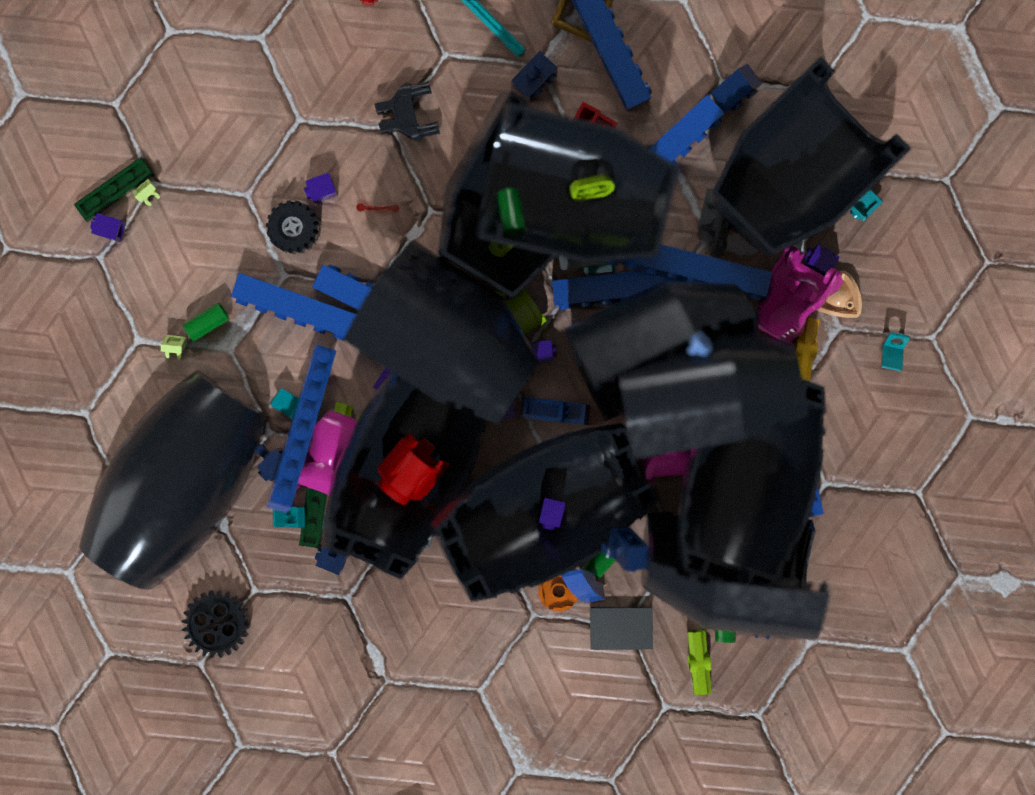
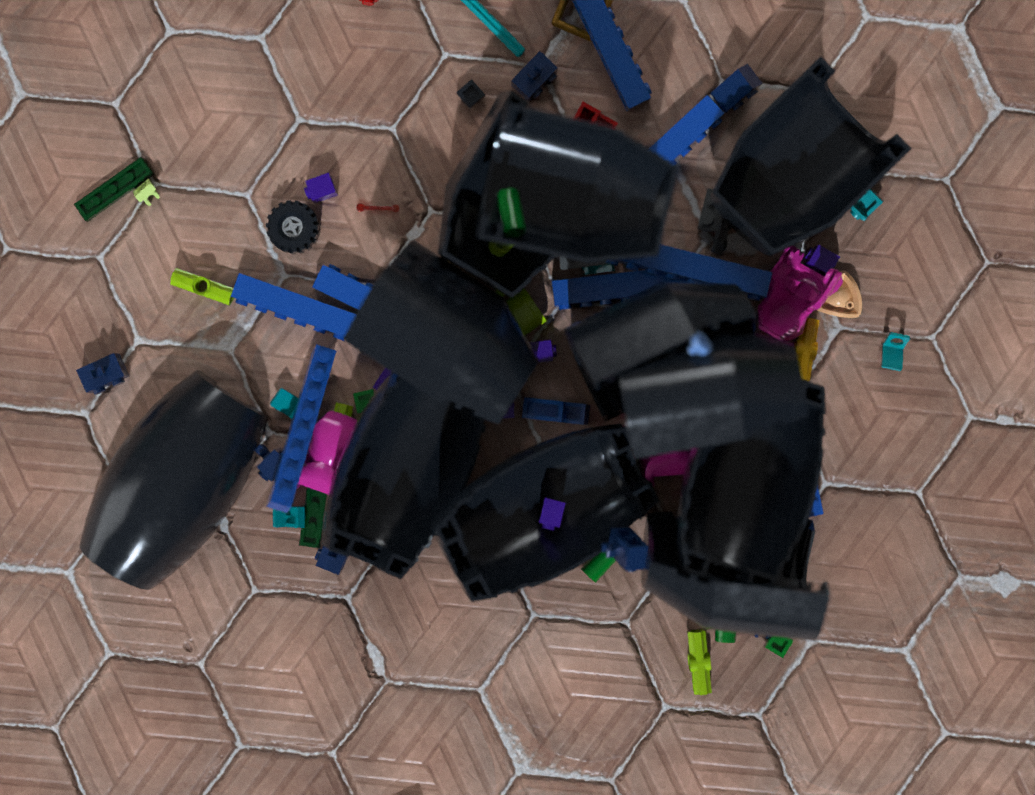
(103, 373): none -> dark blue brick
(108, 227): dark purple brick -> none
(173, 344): yellowish green tile -> none
(191, 282): none -> lime piece
(206, 321): green pin -> none
(223, 640): black gear -> none
(362, 398): none -> green plate
(404, 113): black connector -> none
(410, 470): red piece -> none
(470, 94): none -> black plate
(553, 602): orange tile -> none
(584, 585): blue slope -> none
(591, 187): lime plate -> none
(621, 628): dark grey tile -> none
(778, 645): none -> green plate

